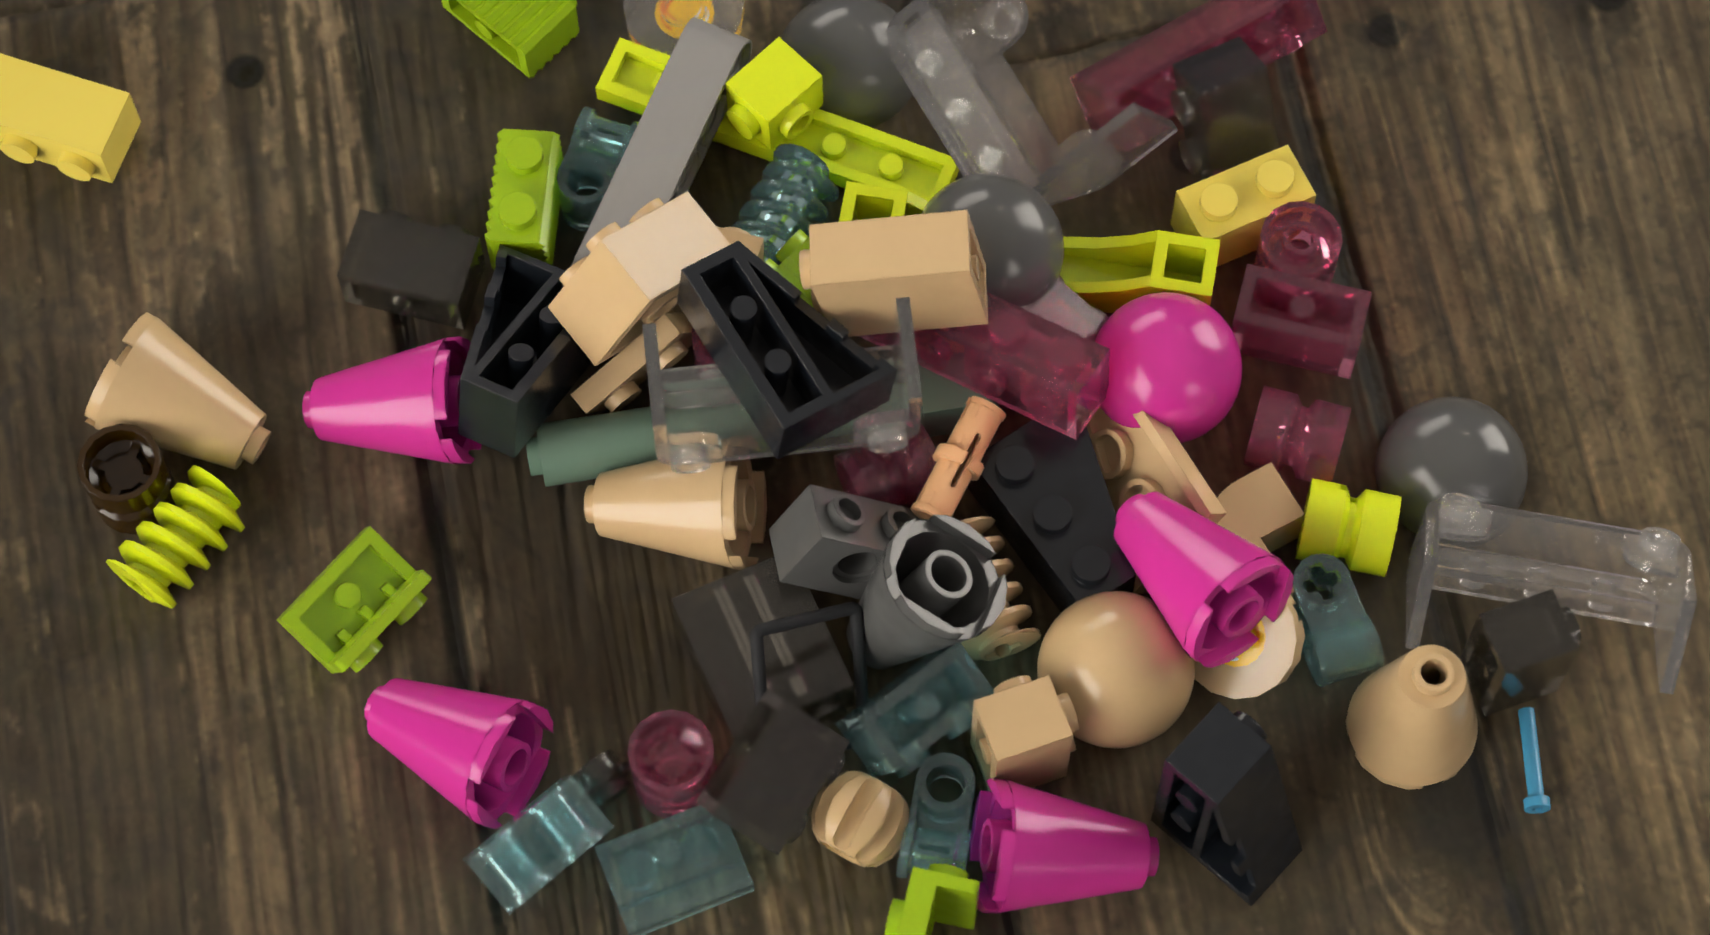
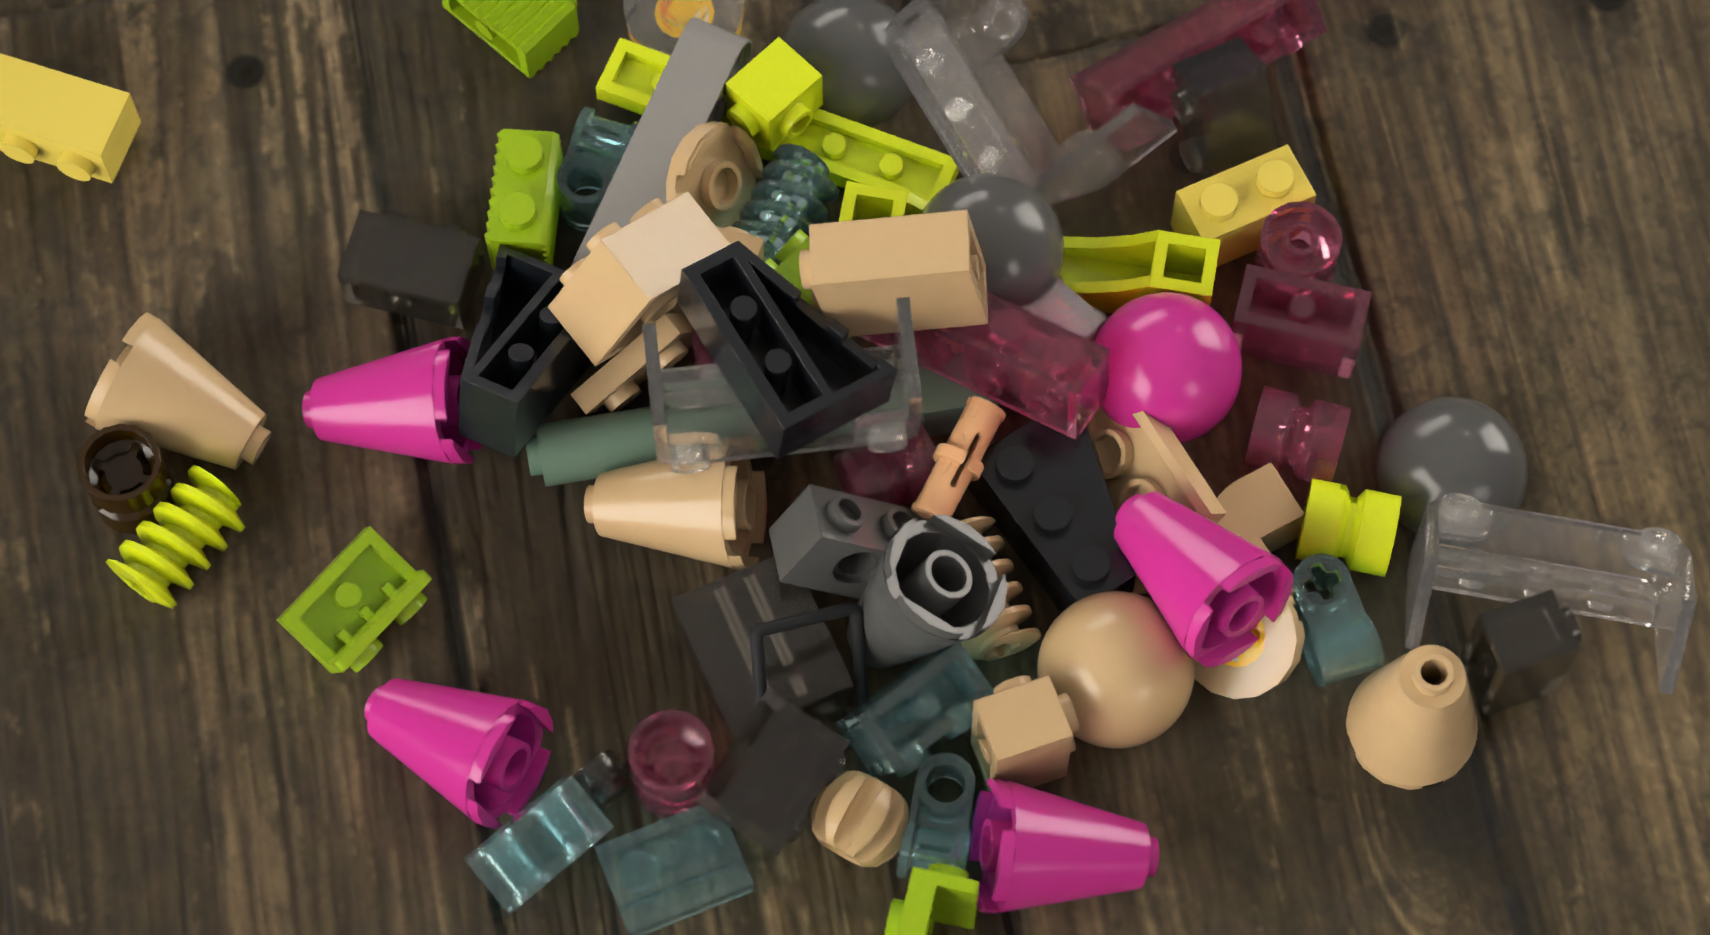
(717, 168): none -> tan tile
(1228, 803): black wedge -> none
(1536, 800): dark azure piece -> none

